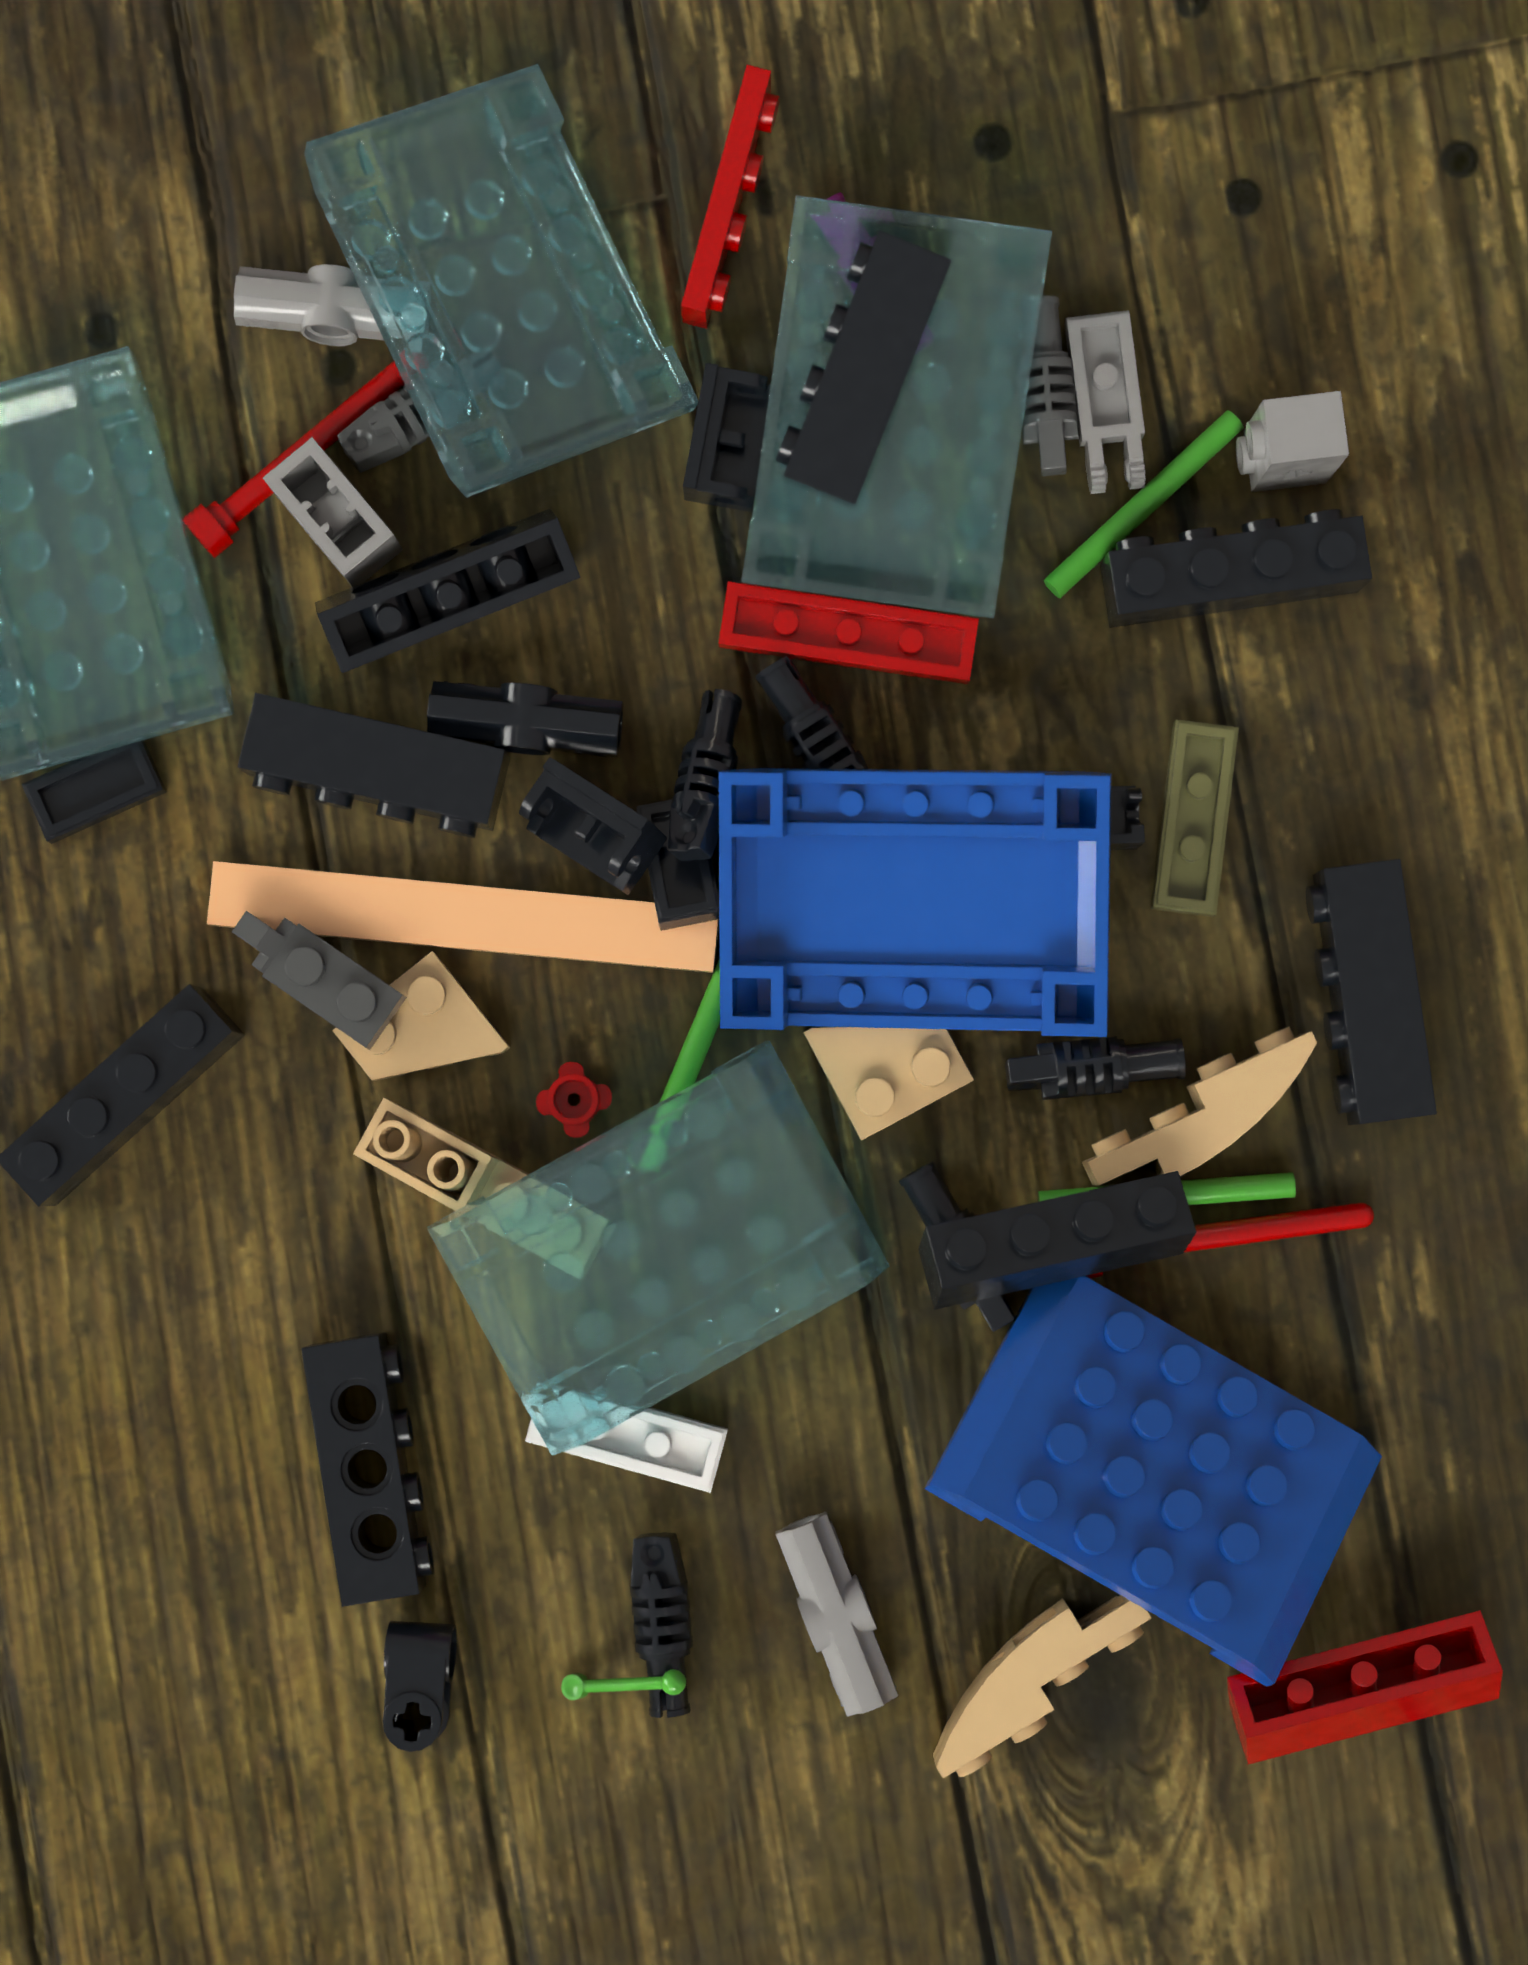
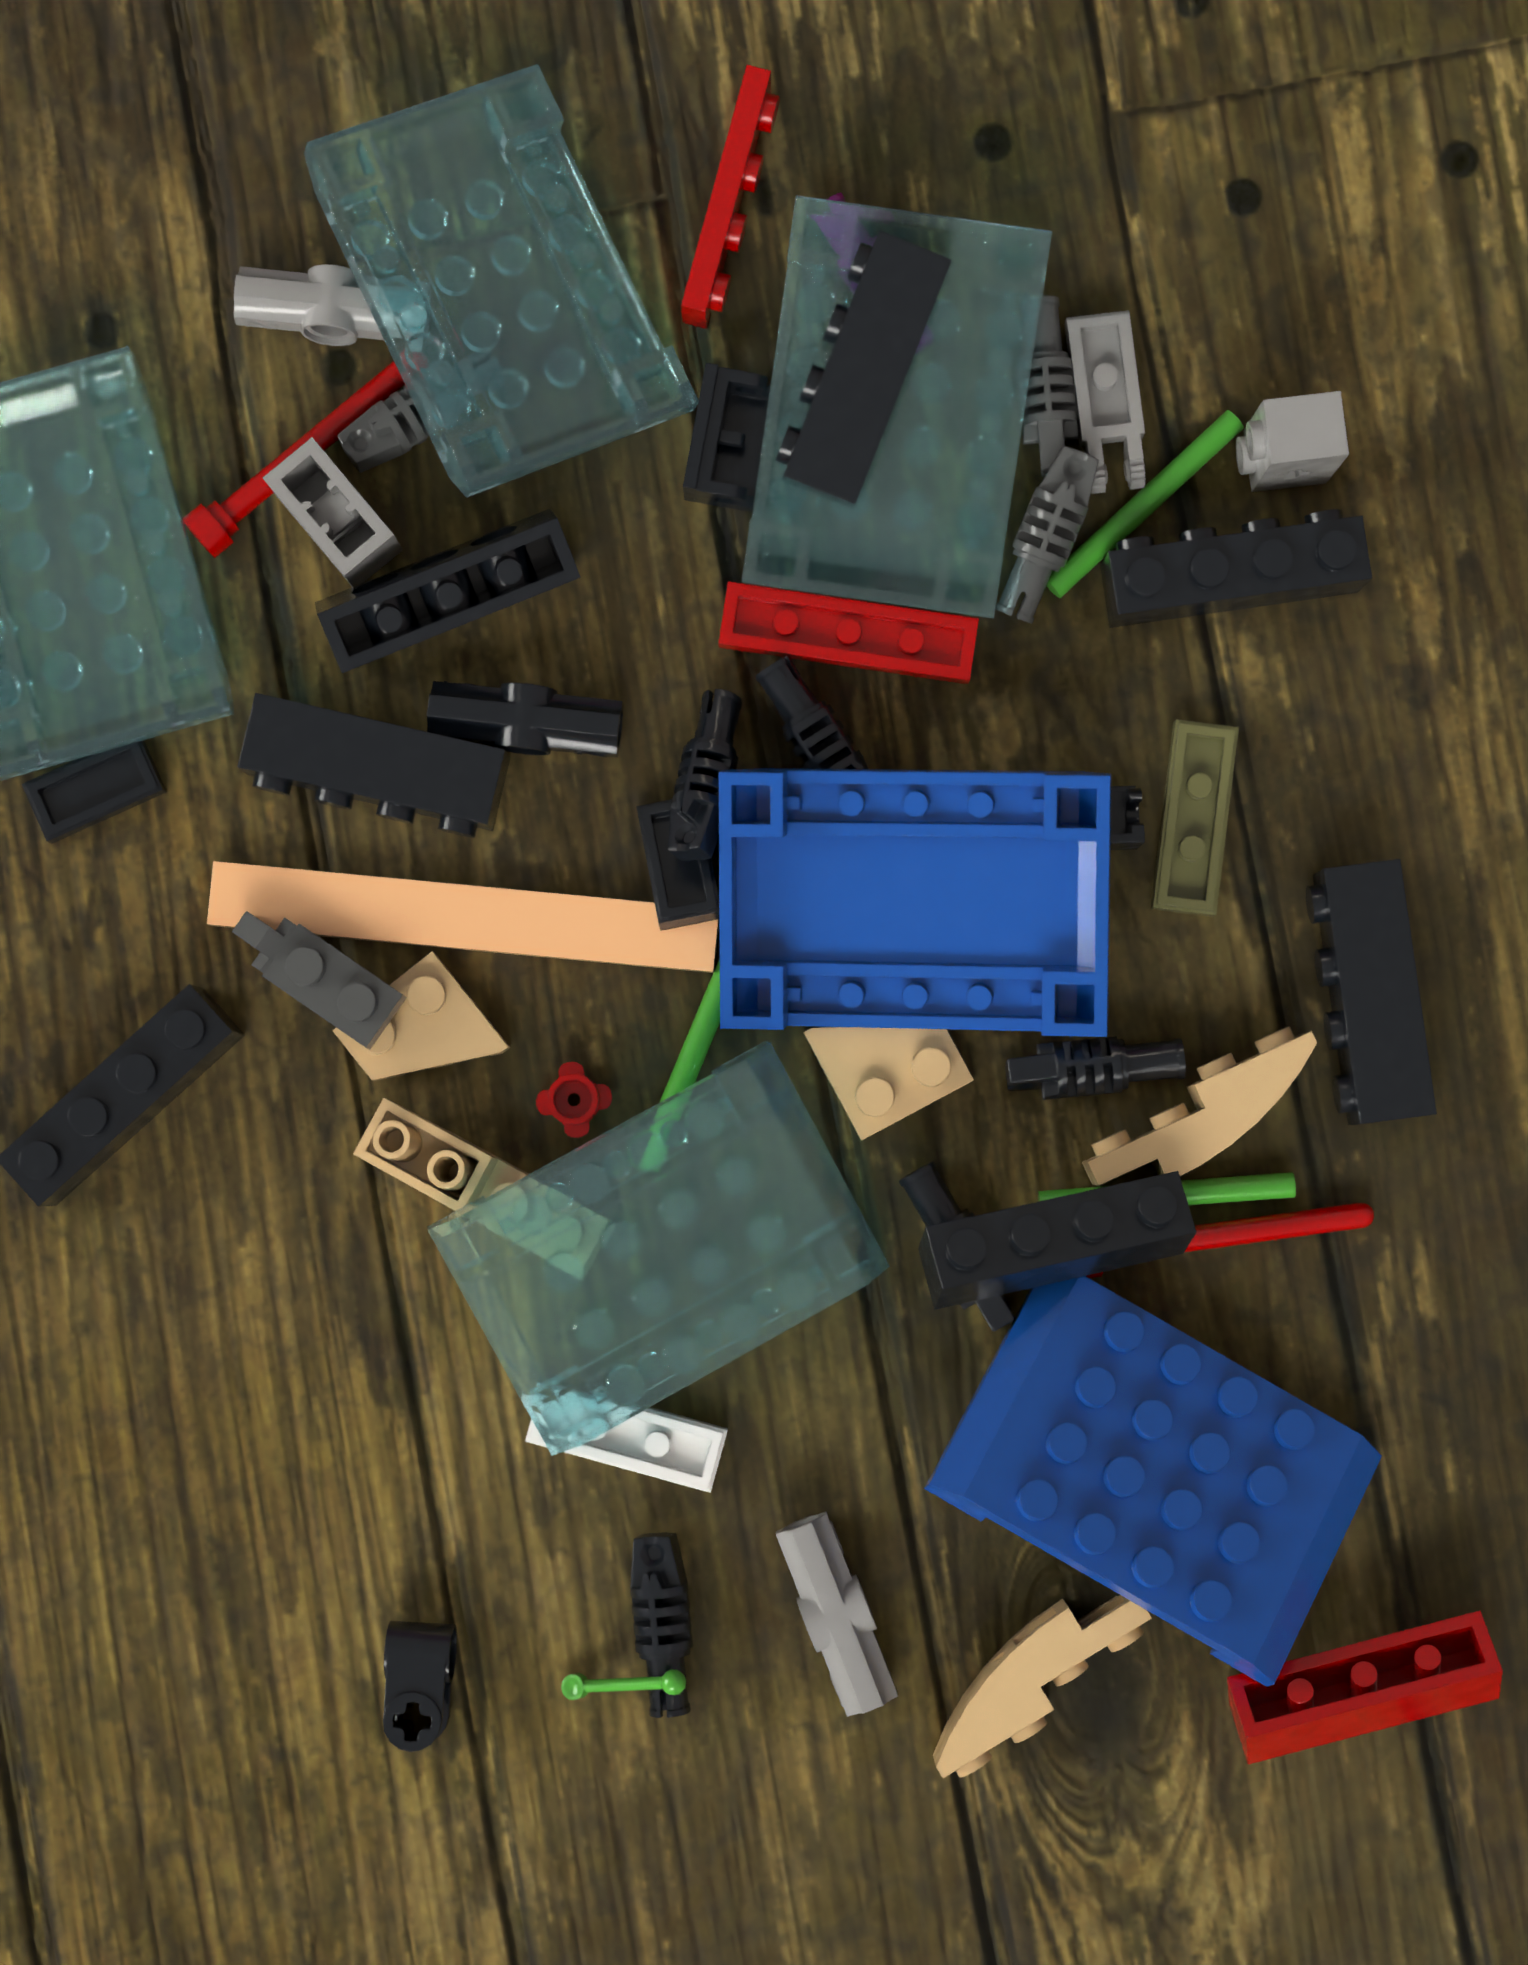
(362, 1568): black brick -> none
(591, 826): black hinge -> none
(1049, 530): none -> dark grey hinge

